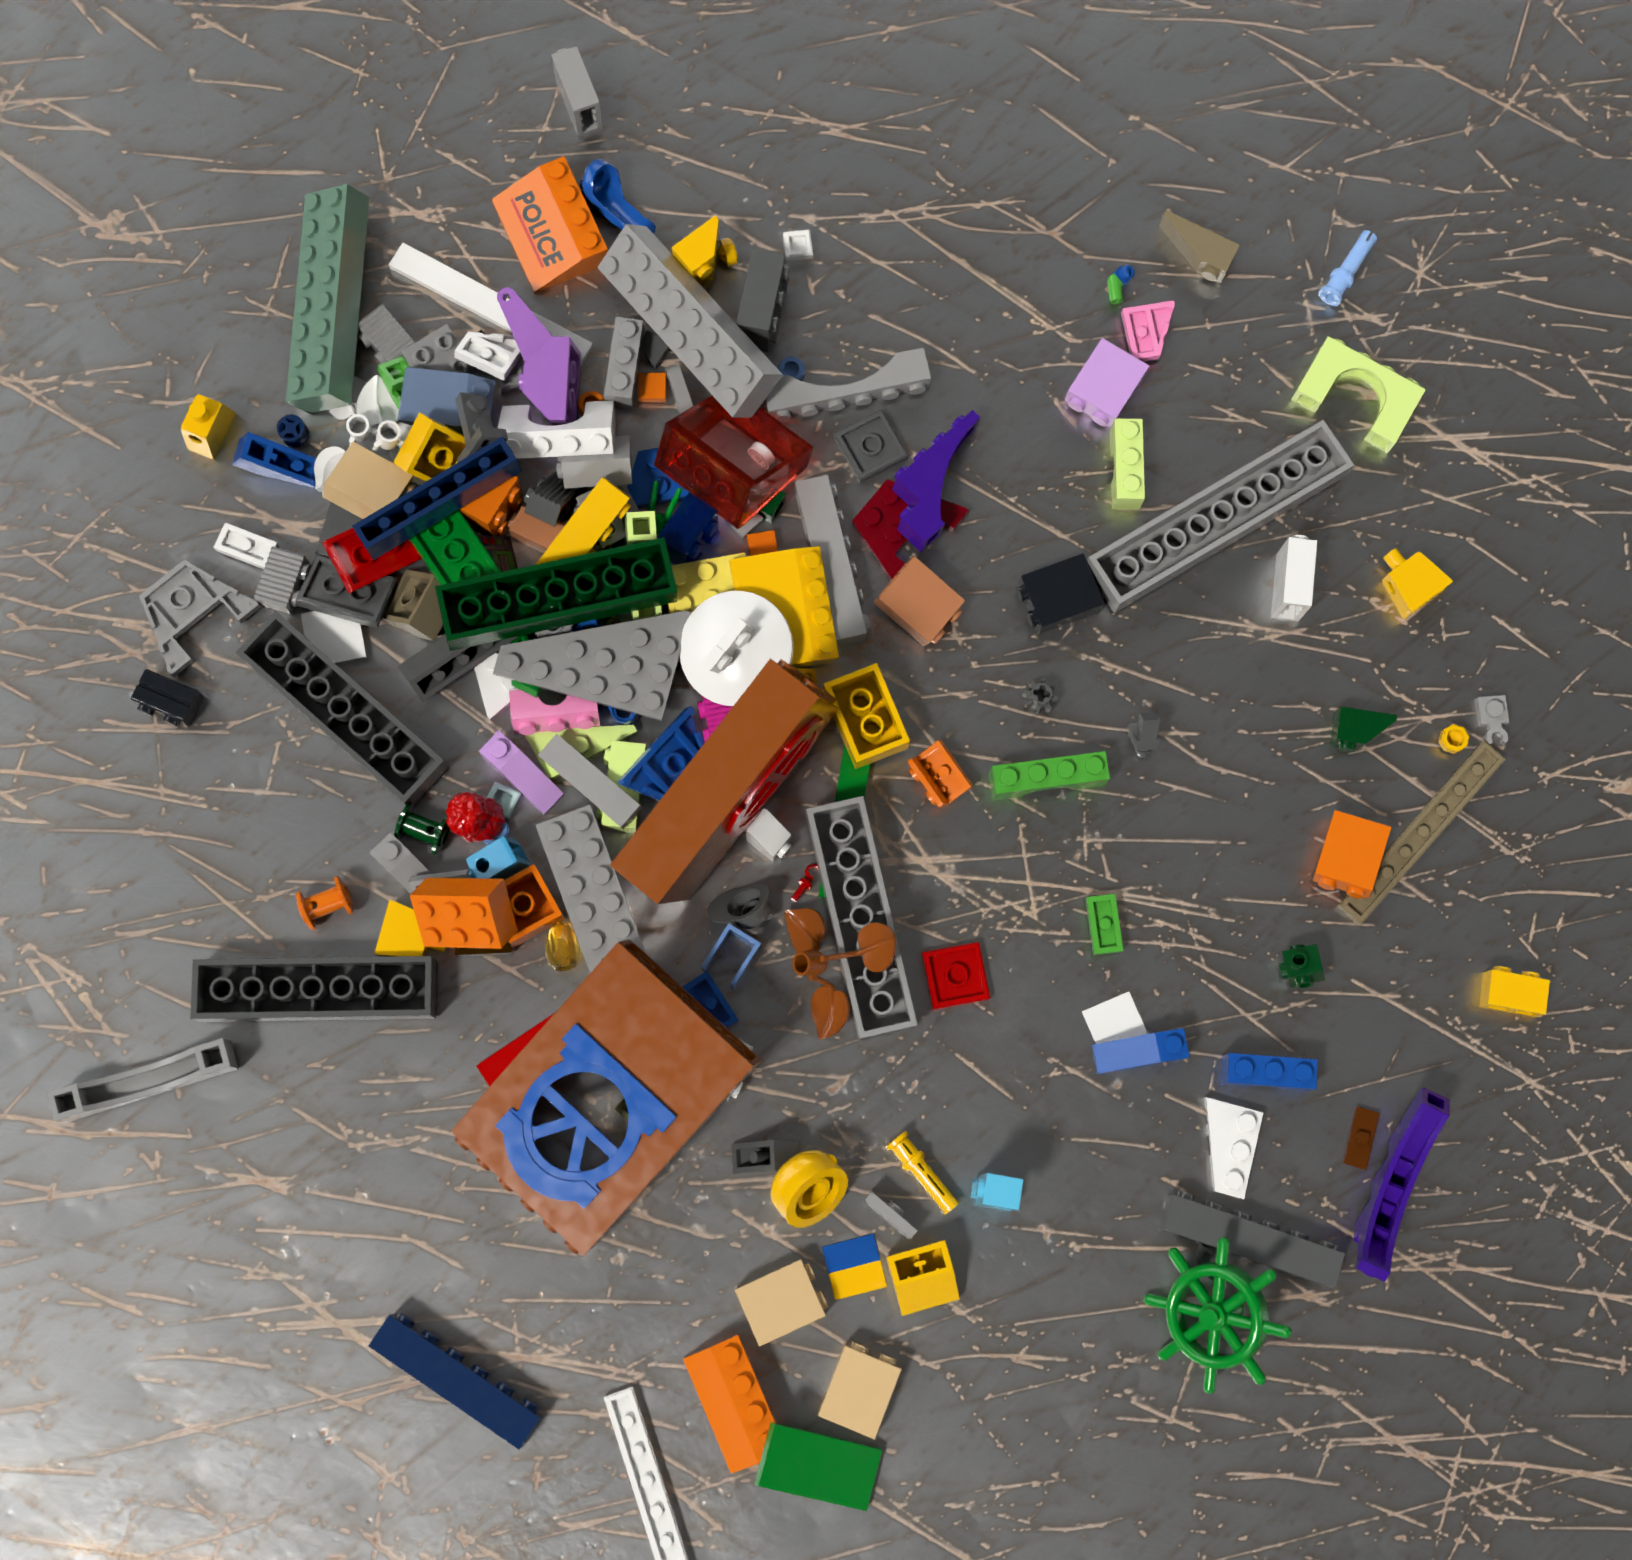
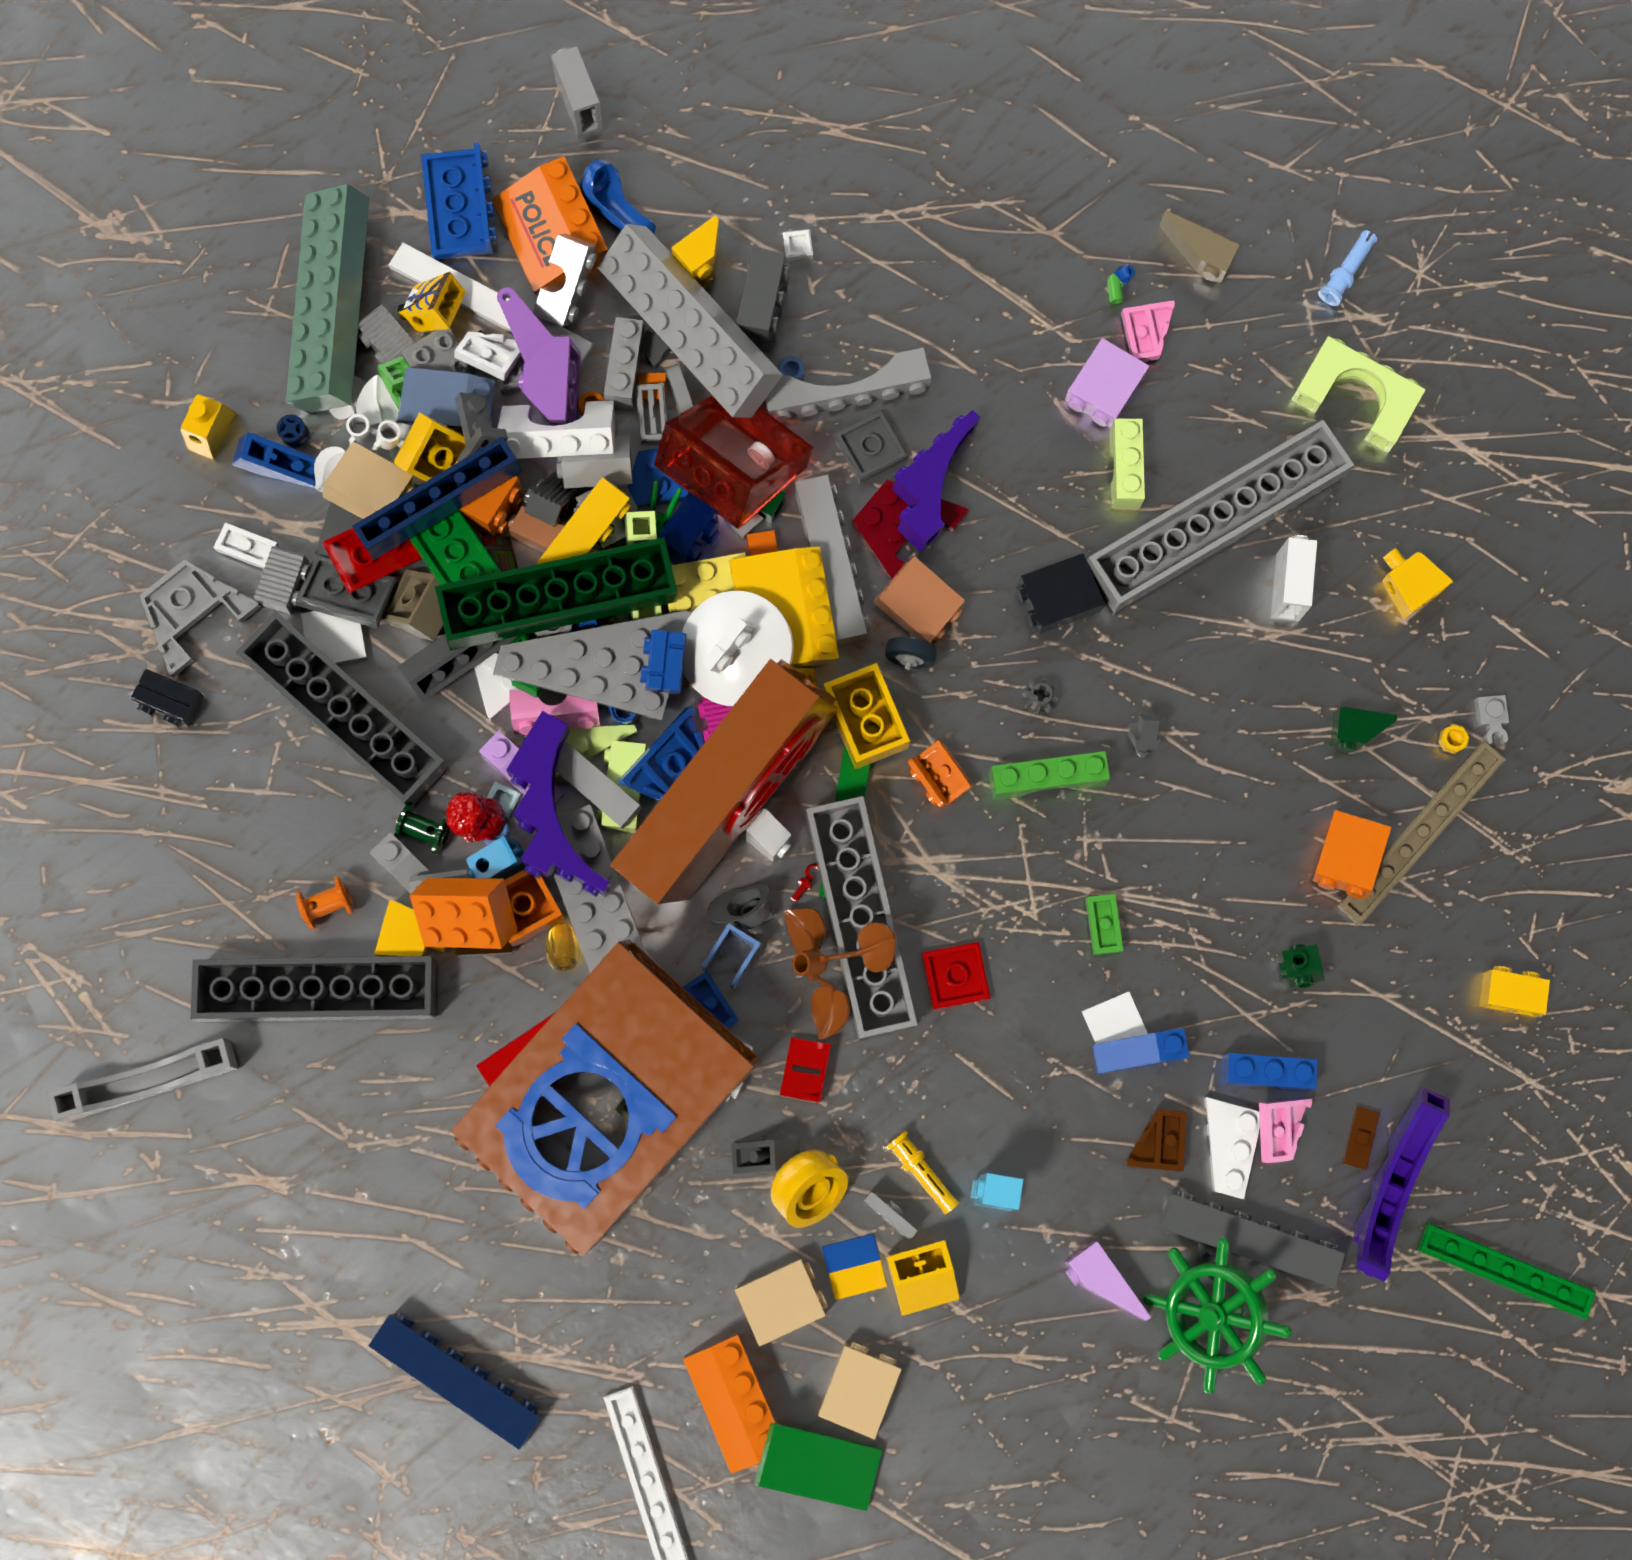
(433, 303): none -> yellow torso
(458, 203): none -> blue bracket
(536, 768): none -> dark purple arch
(575, 259): none -> arch
(650, 387): none -> light grey tile
(665, 661): none -> blue brick
(727, 252): yellow tile -> none
(808, 1055): none -> red piece
(910, 653): none -> black wheel
(1098, 1275): none -> lavender slope
(1161, 1142): none -> reddish brown wing
(1281, 1128): none -> bright pink wing
(1506, 1271): none -> green tile

